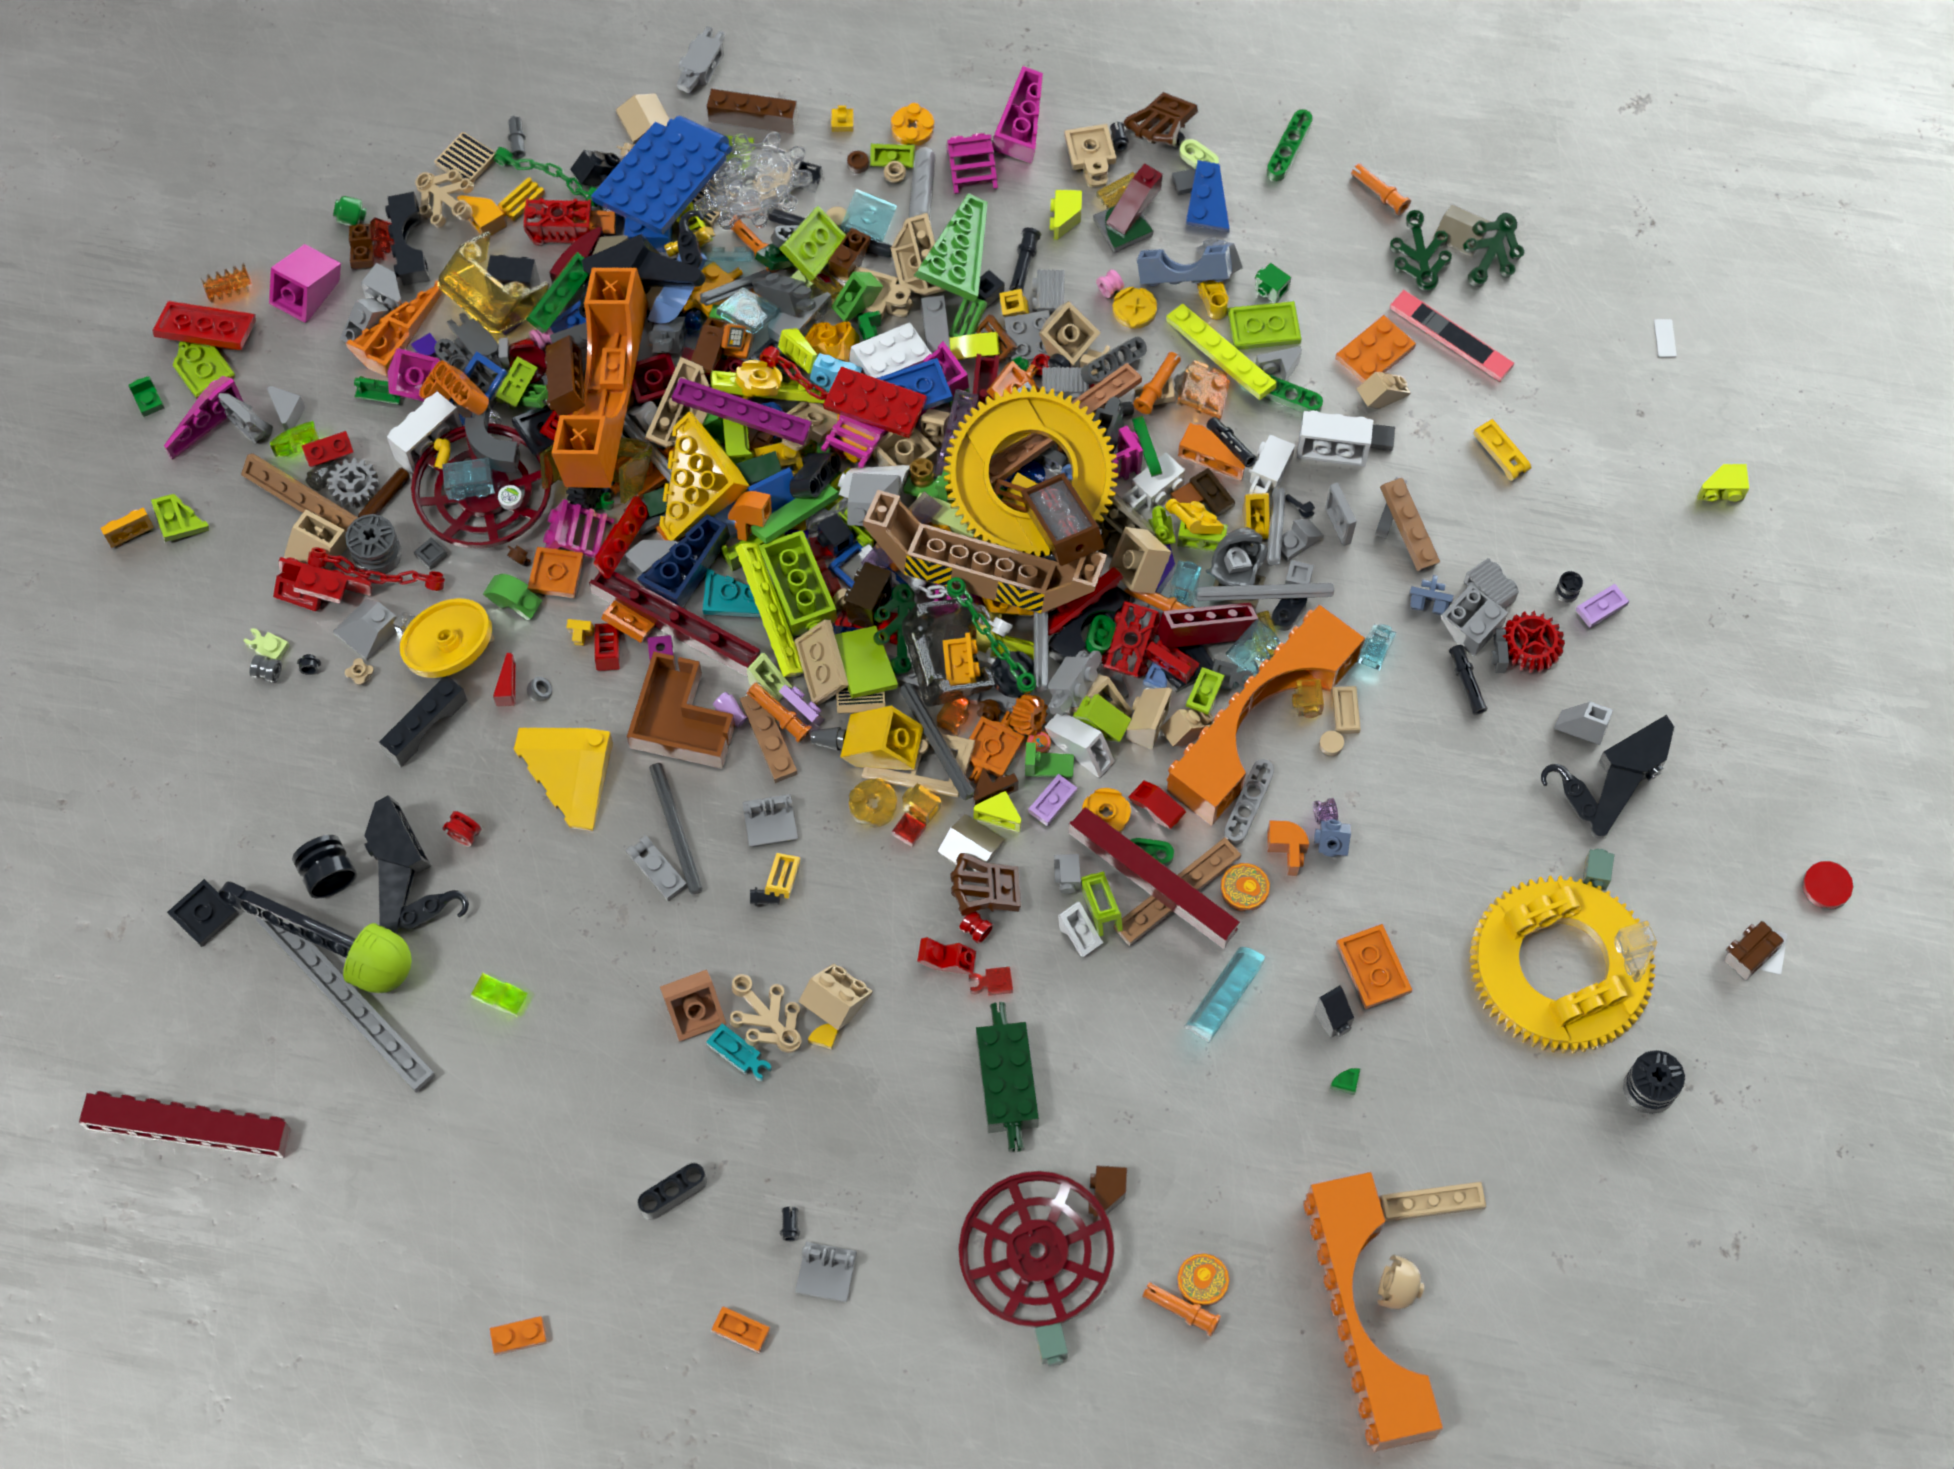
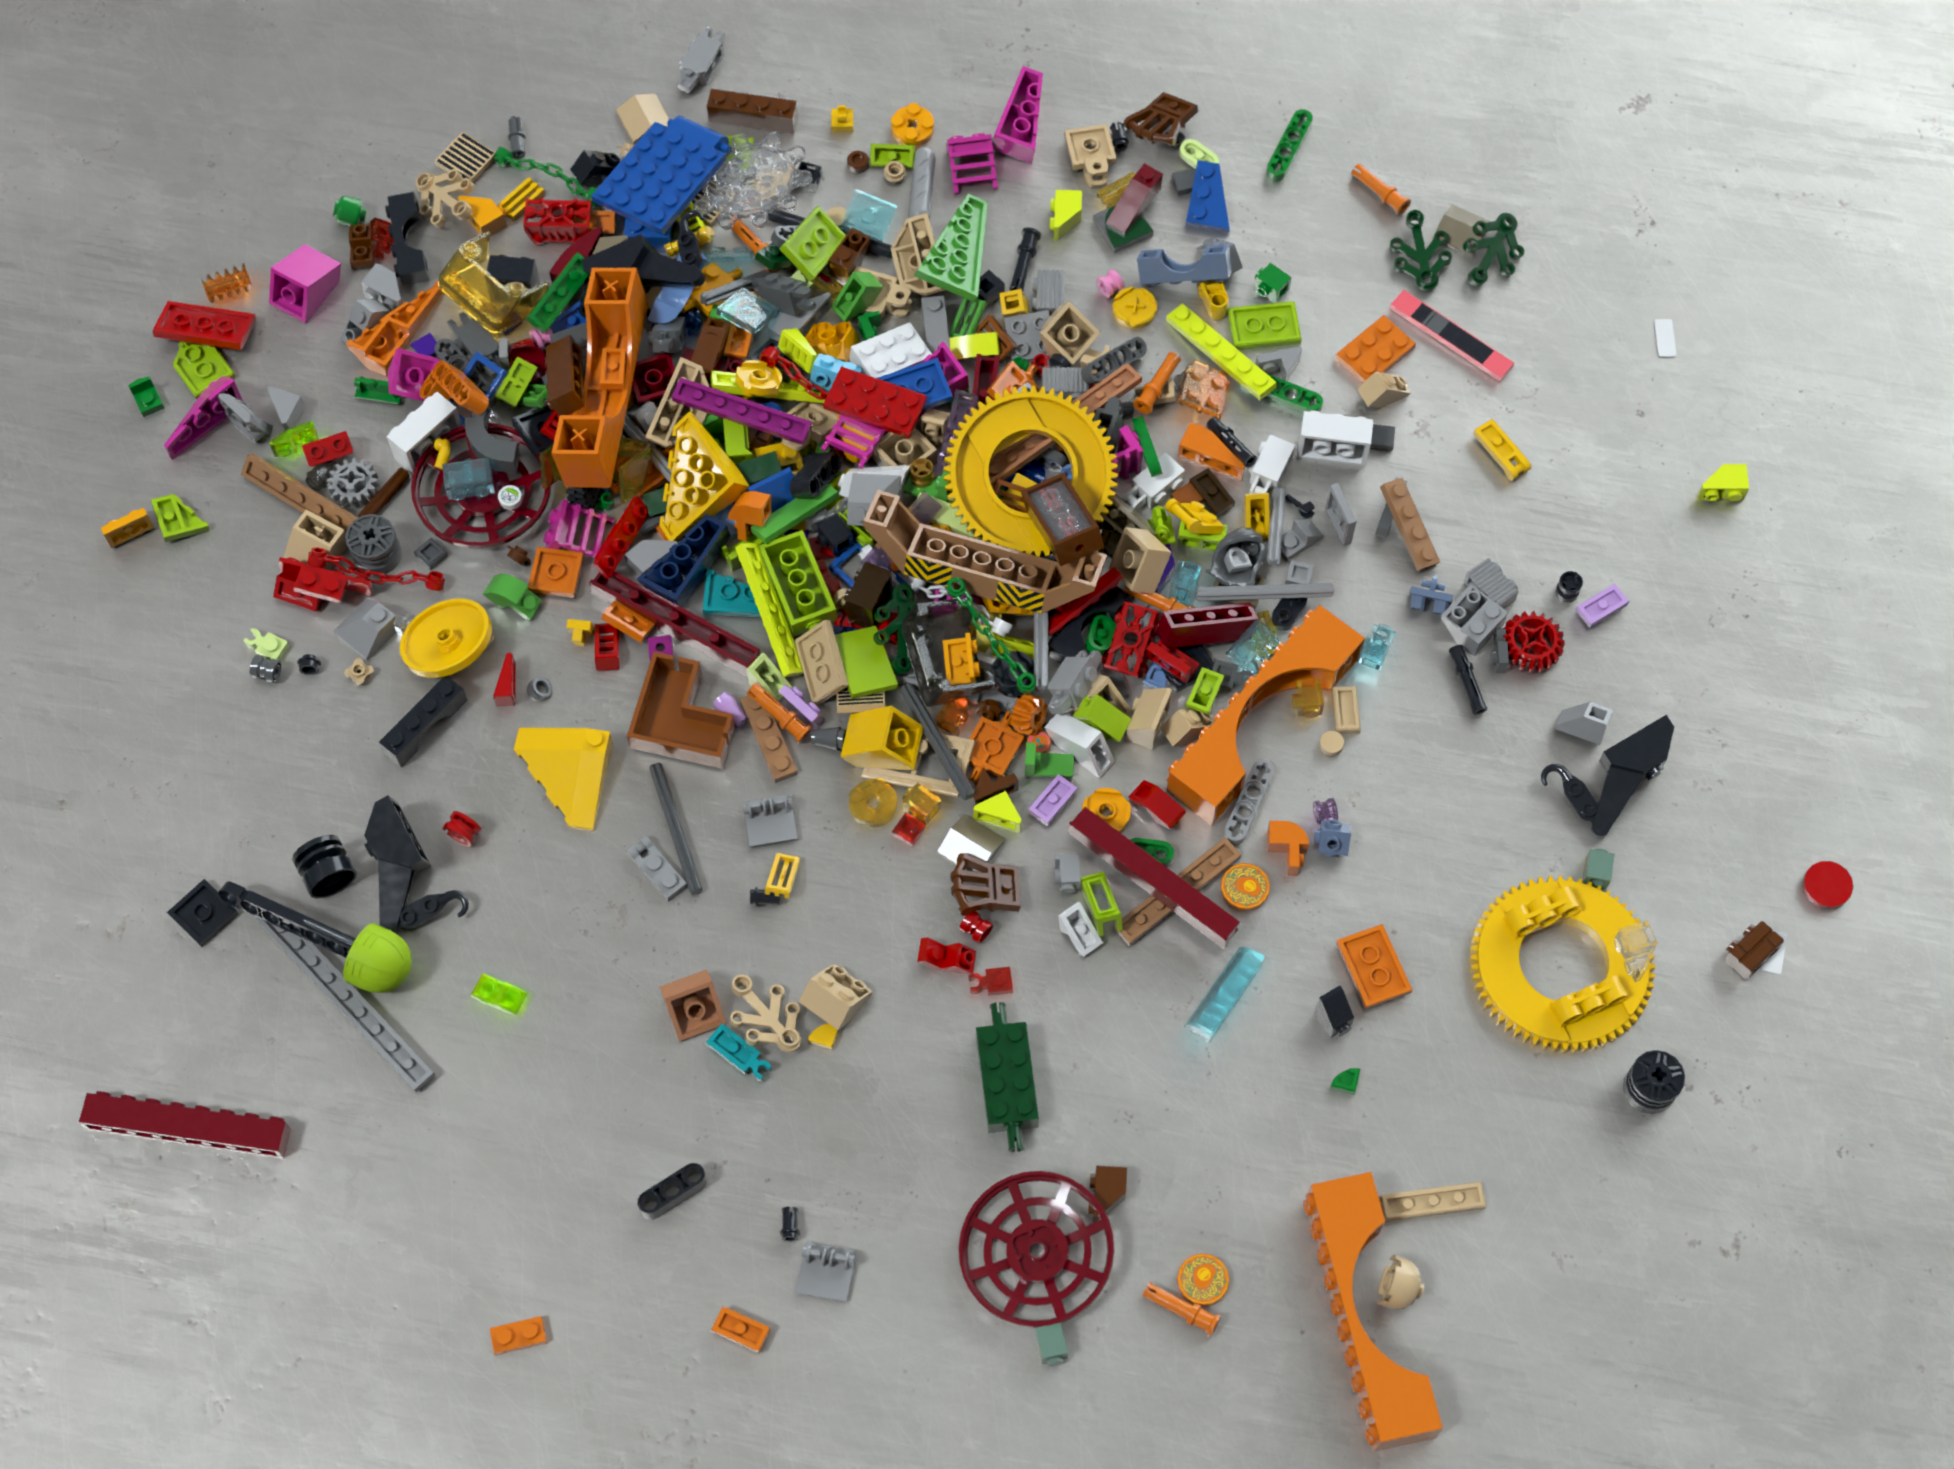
(733, 336): slope -> none

